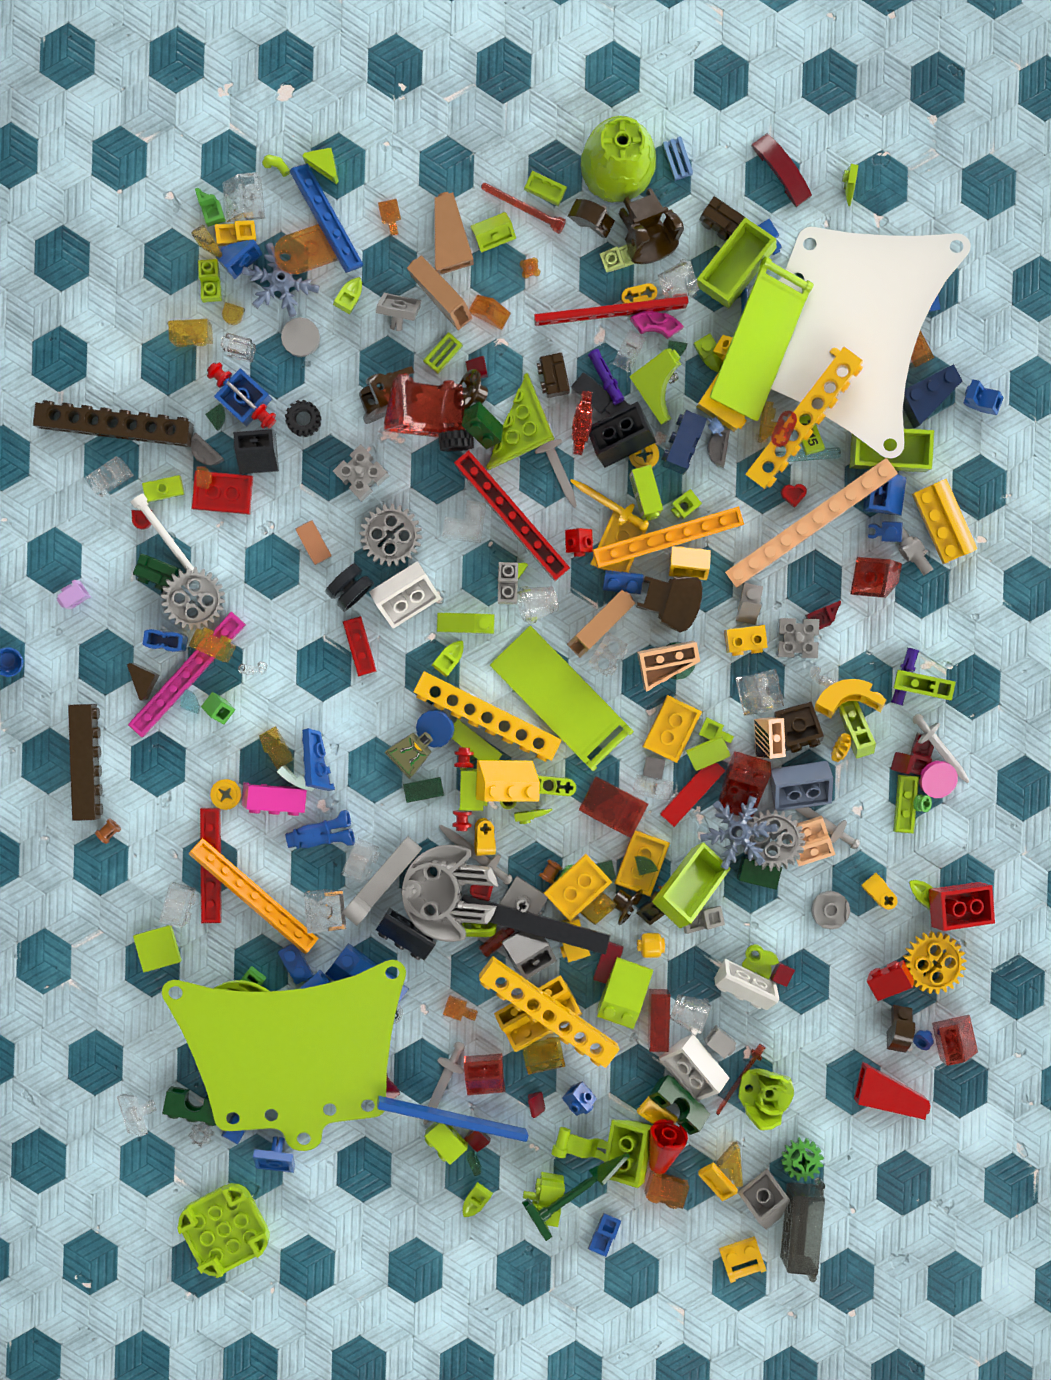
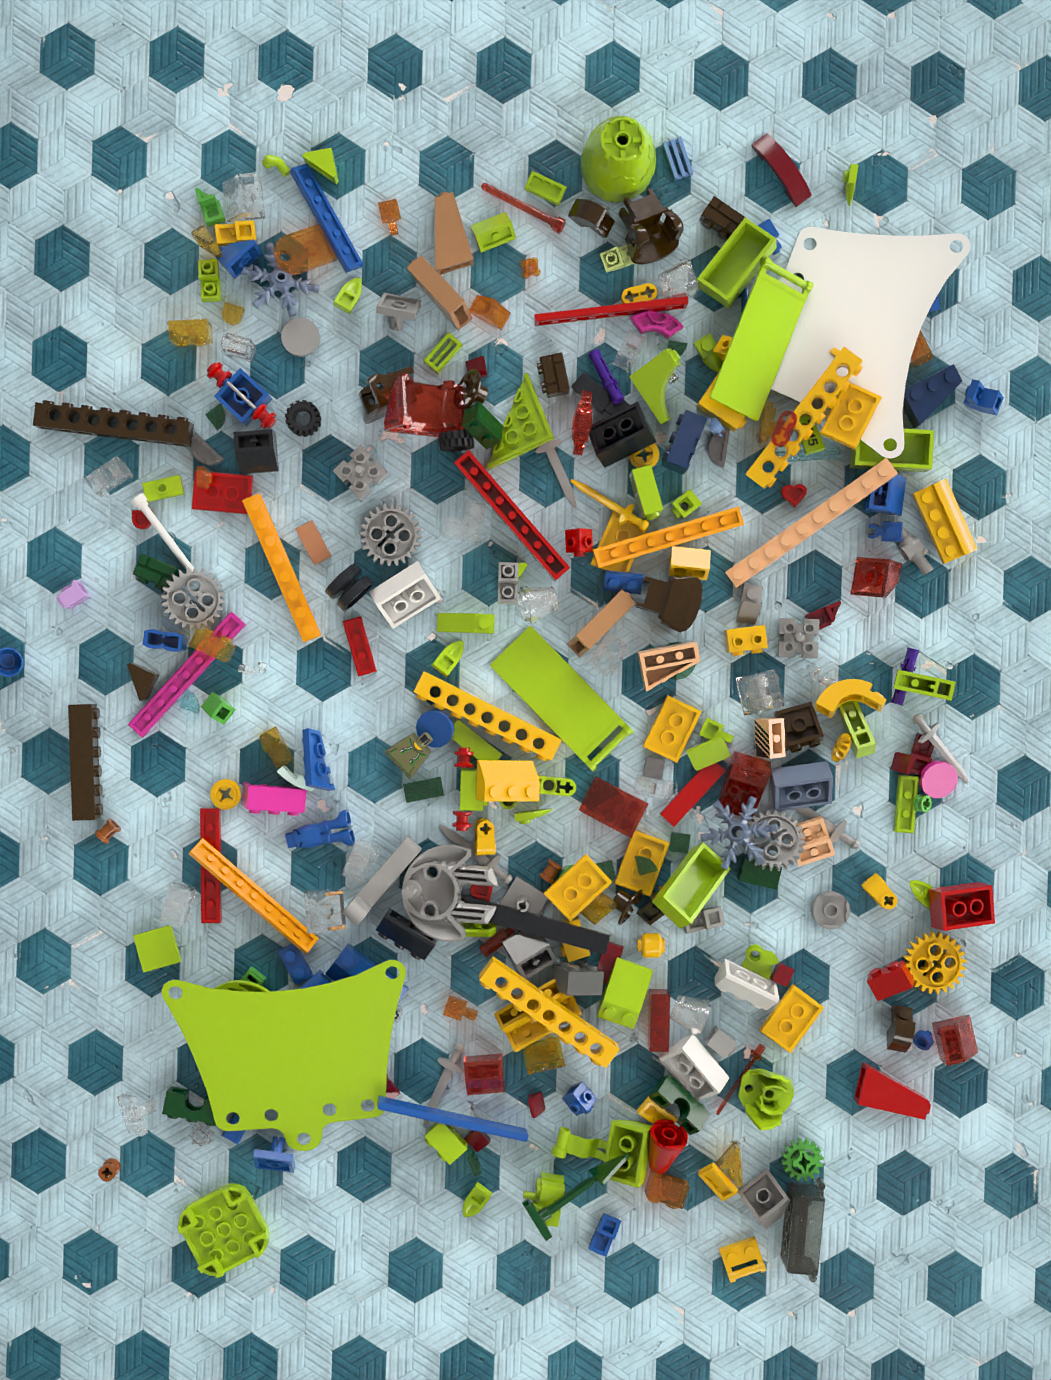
(109, 1169): none -> dark orange bush
(281, 567): none -> light orange plate
(578, 978): none -> dark grey slope
(679, 842): none -> clear green tile
(791, 1018): none -> yellow tile
(850, 416): none -> yellow tile

